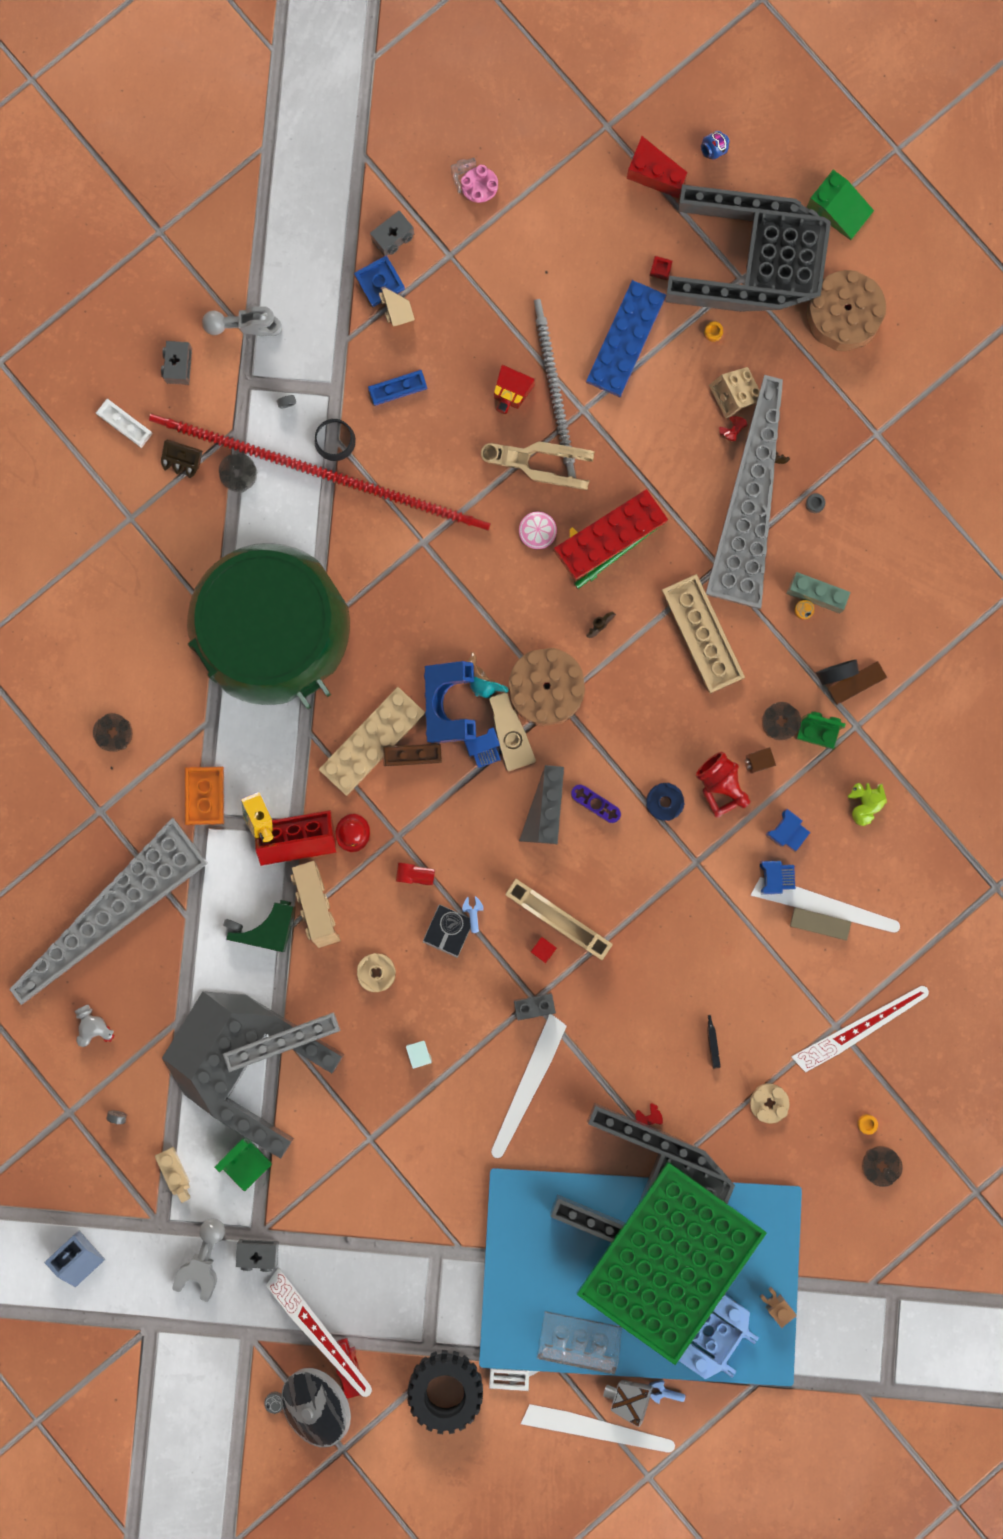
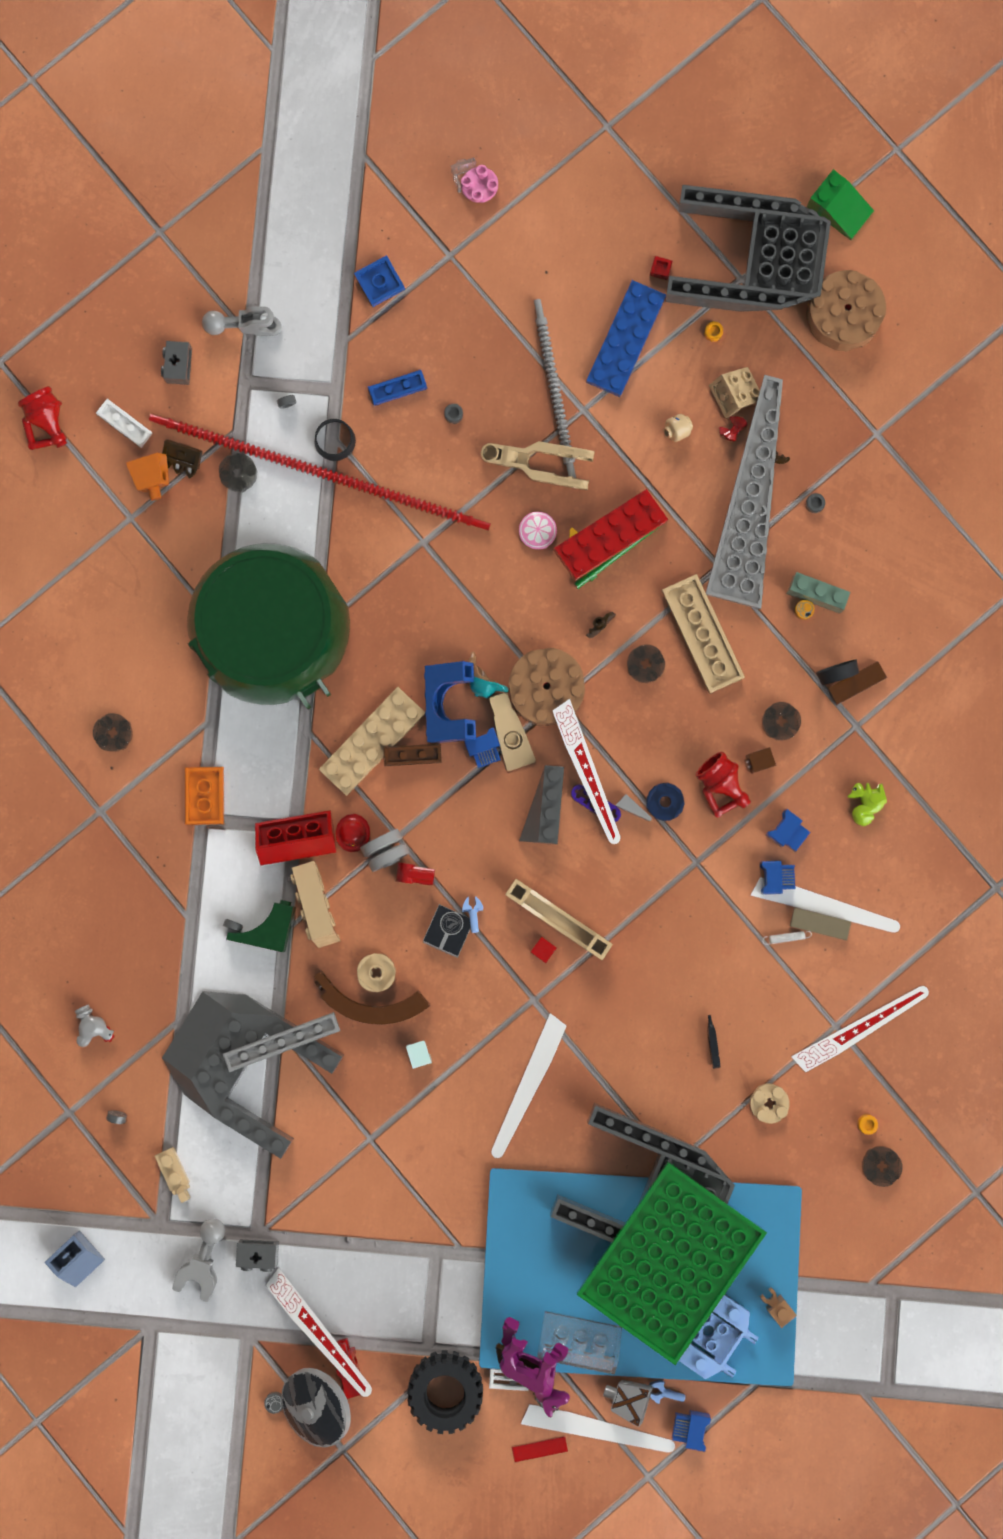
(42, 411): none -> red piece
(144, 882): light grey wing -> none
(150, 474): none -> orange torso
(244, 1164): green bracket -> none
(257, 817): yellow torso -> none
(370, 1014): none -> reddish brown arch
(386, 853): none -> light grey wheel
(395, 225): dark grey brick -> none
(398, 307): tan slope -> none
(453, 413): none -> dark grey tile
(512, 388): red torso -> none
(531, 1371): none -> magenta animal
(534, 1006): dark grey brick -> none
(539, 1449): none -> red sticker
(585, 767): none -> sticker
(630, 806): none -> light grey piece
(651, 673): none -> clear smoke plate
(655, 1117): red piece -> none
(656, 169): red wedge -> none
(678, 427): none -> tan head
(691, 1429): none -> blue piece
(715, 145): blue head -> none
(786, 937): none -> white piece
(819, 730): green bracket -> none

